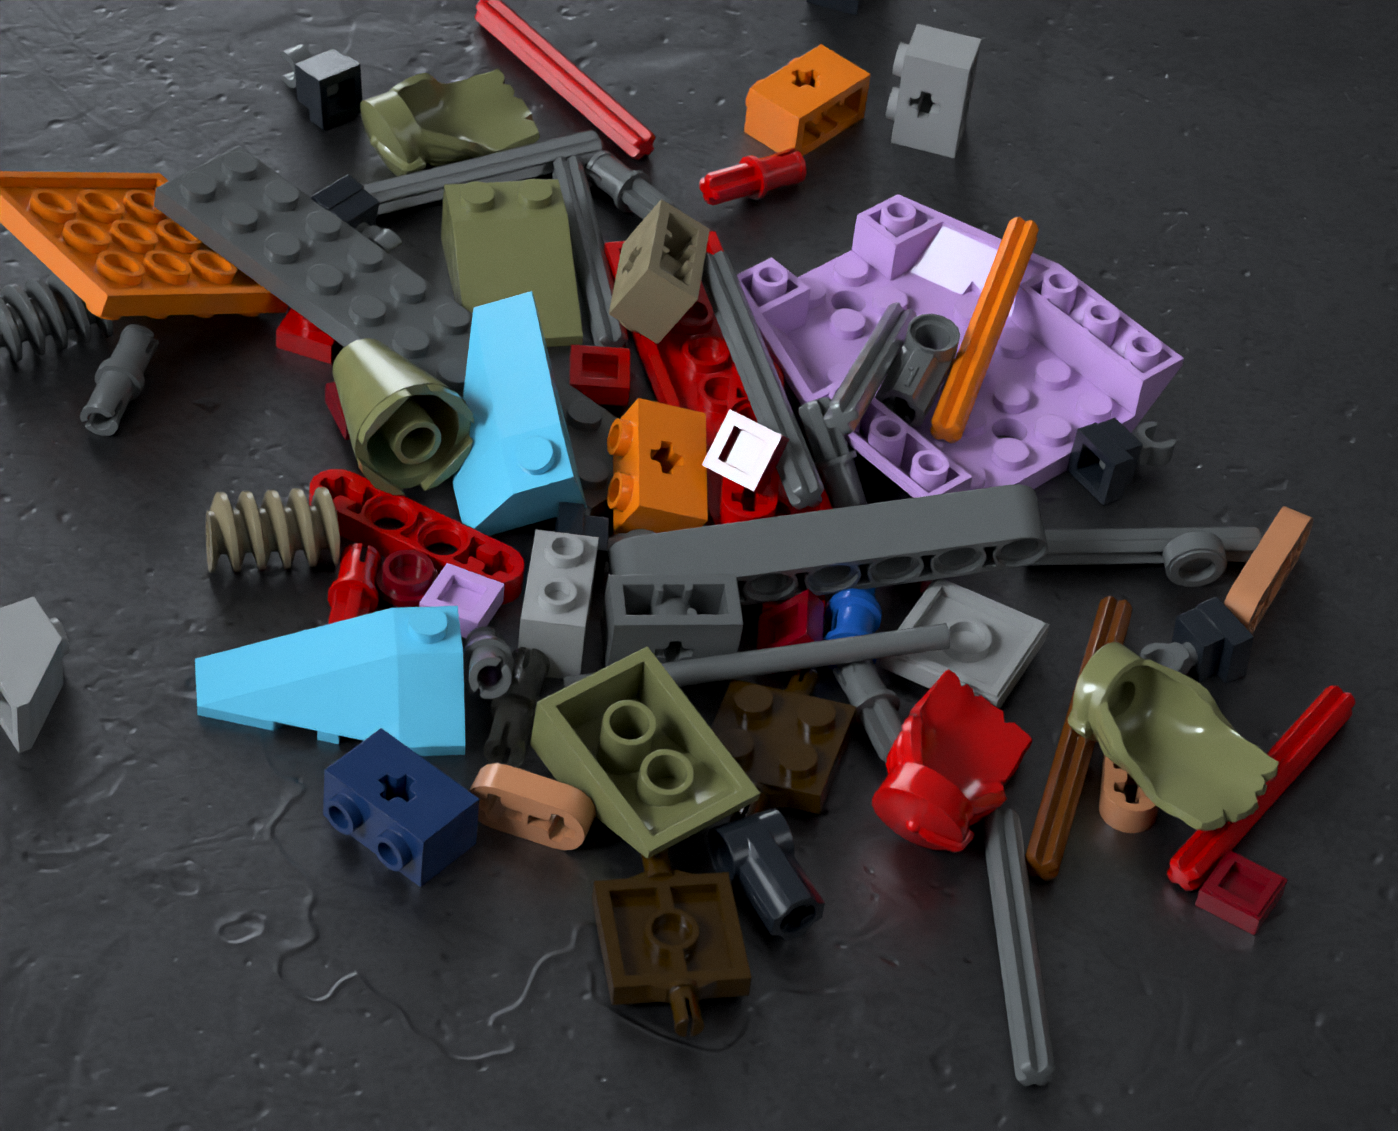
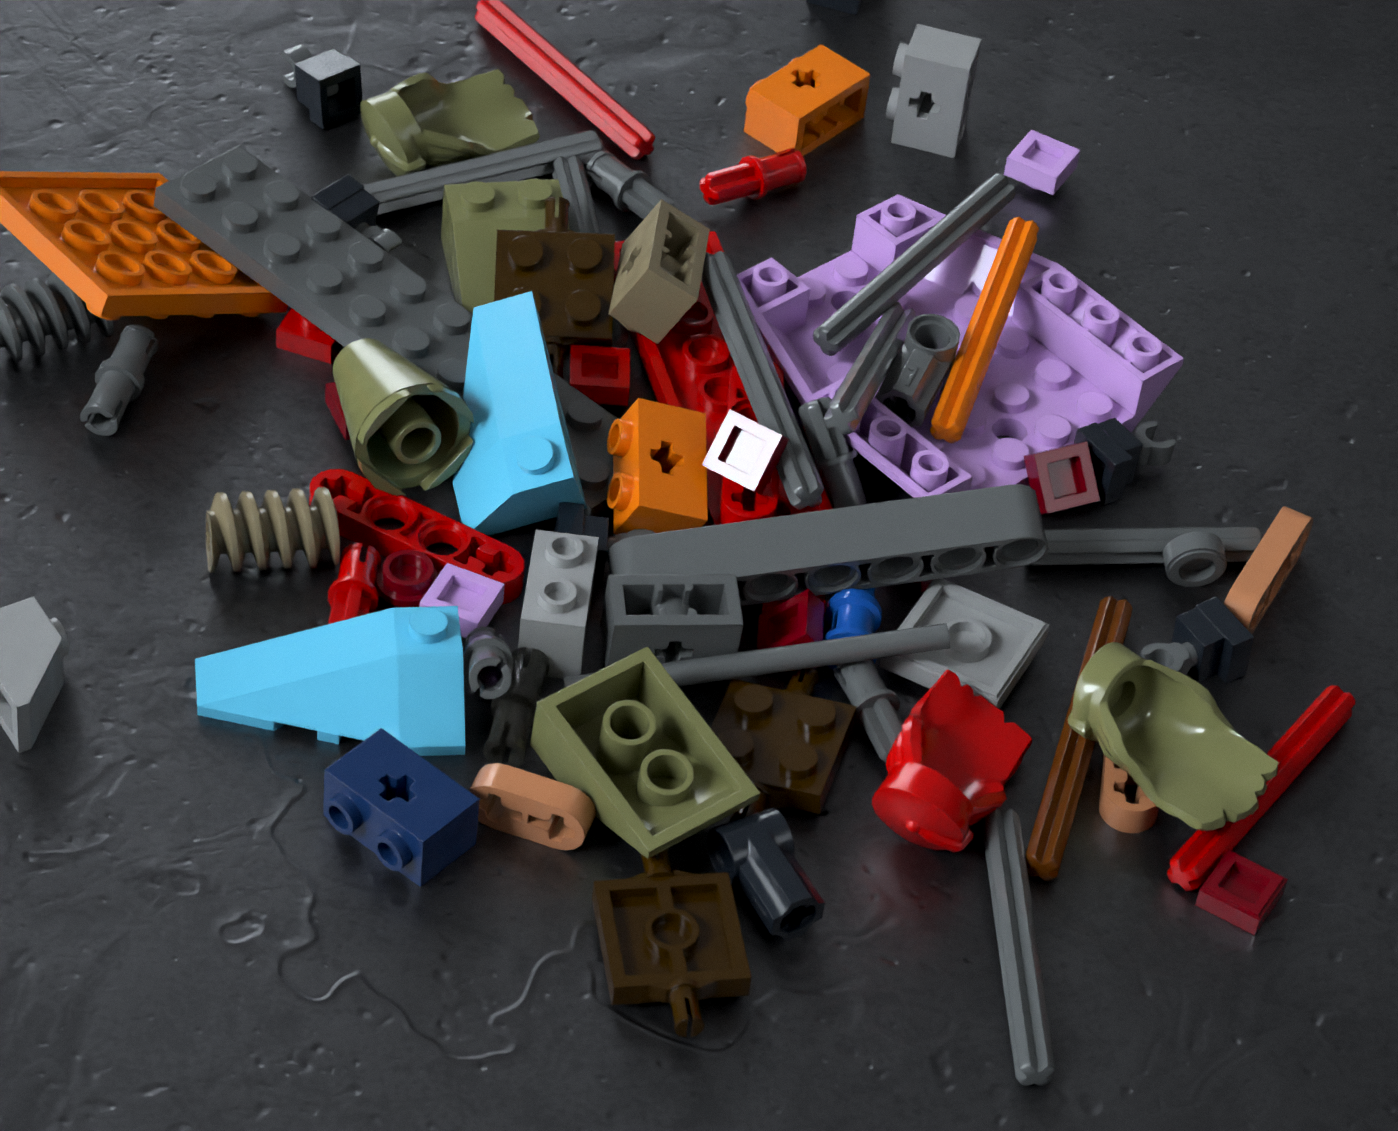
(568, 278): none -> dark brown plate
(913, 264): none -> dark grey axle
(1041, 162): none -> lavender plate
(1062, 477): none -> dark red plate

